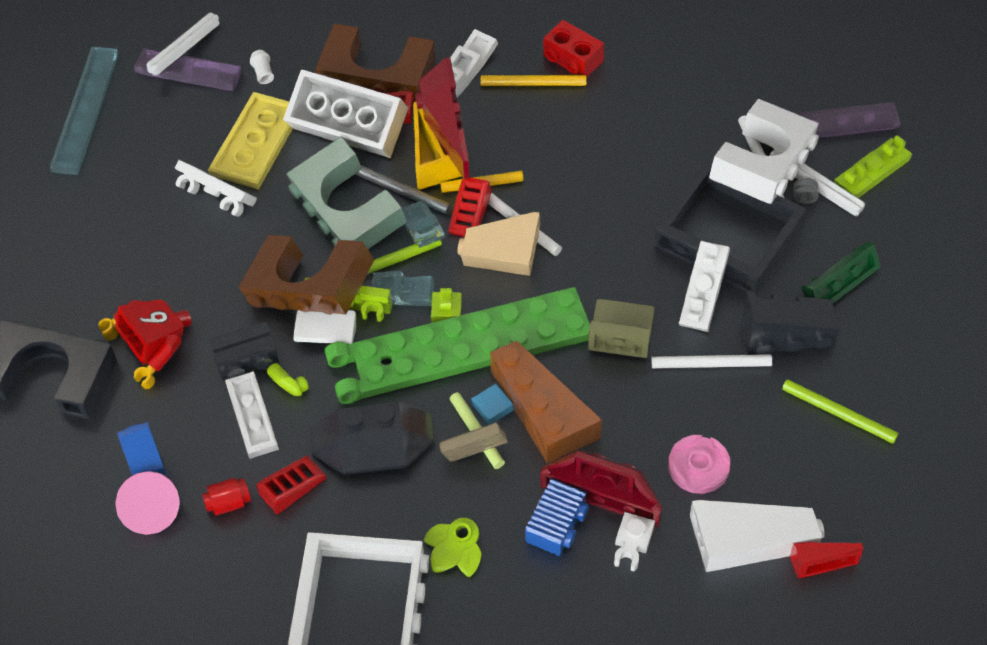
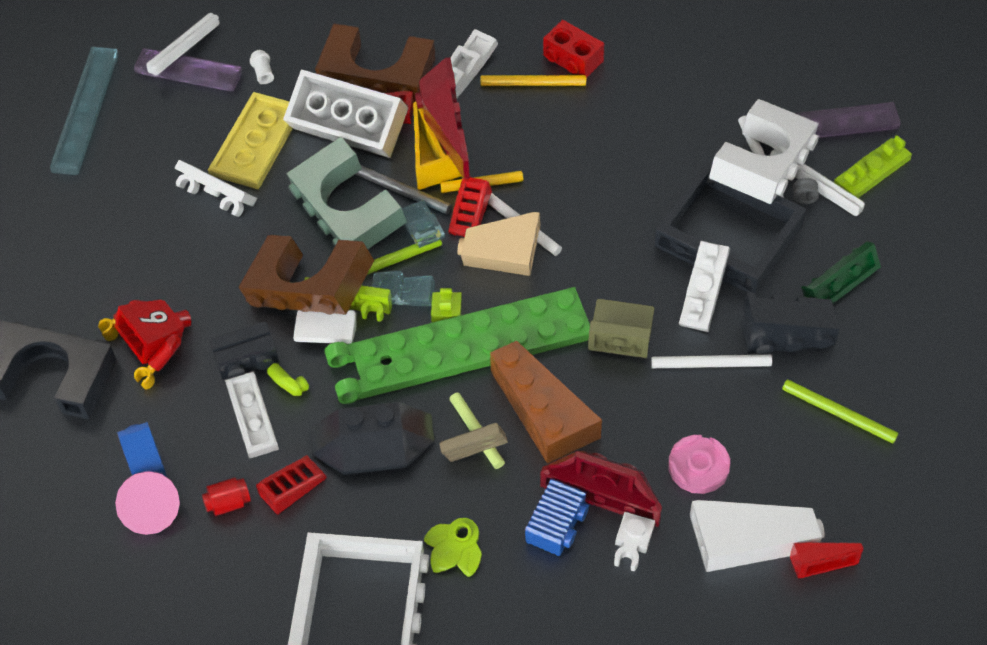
(492, 404): dark azure tile -> none

